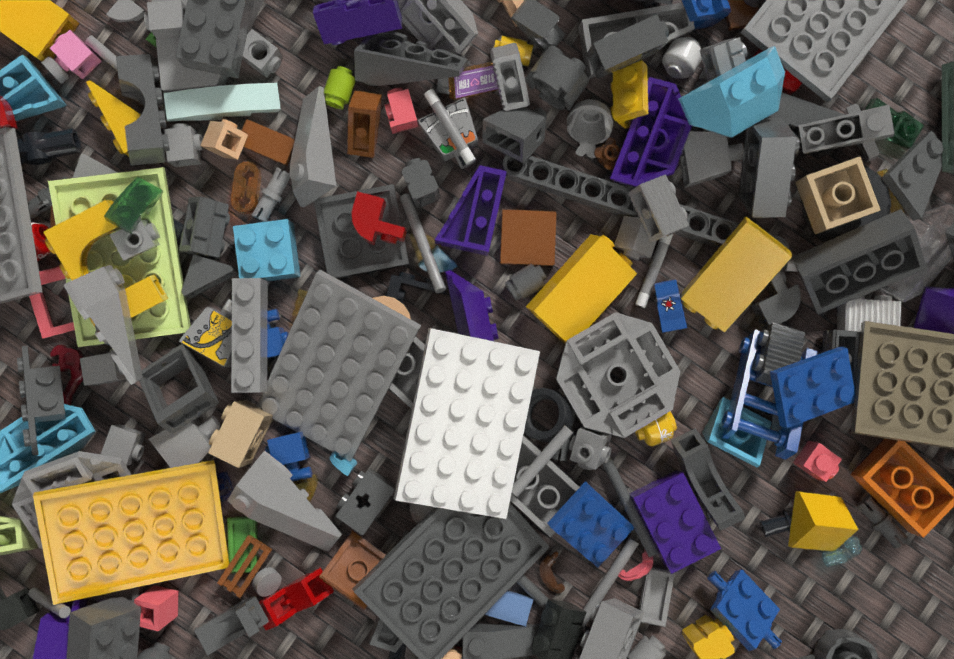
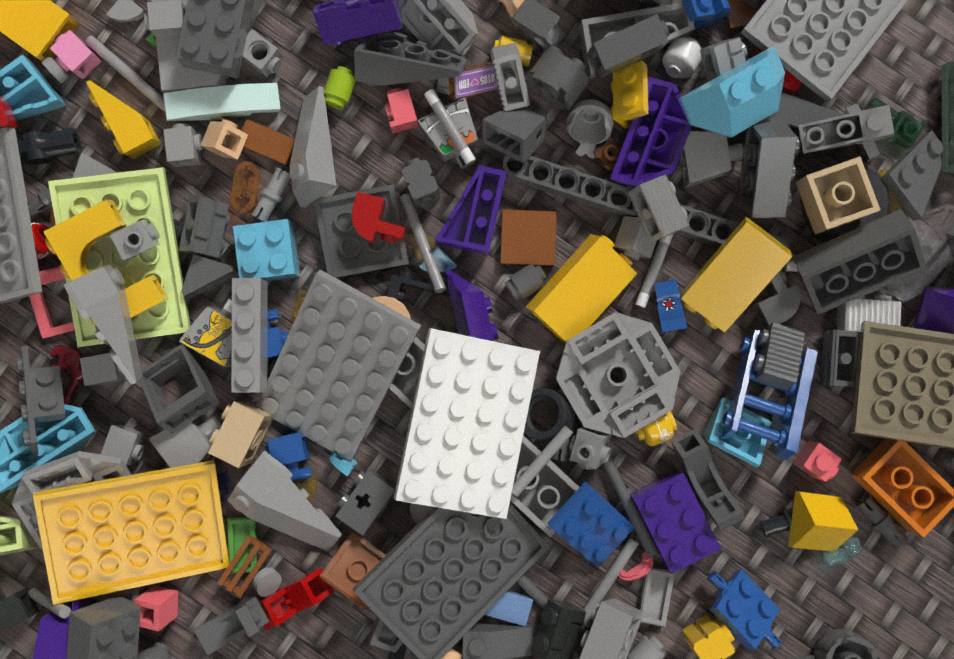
(133, 204): clear green slope -> none
(143, 136): dark grey arch -> none
(363, 123): dark orange slope -> none
(547, 574): reddish brown piece -> none
(813, 386): blue plate -> none

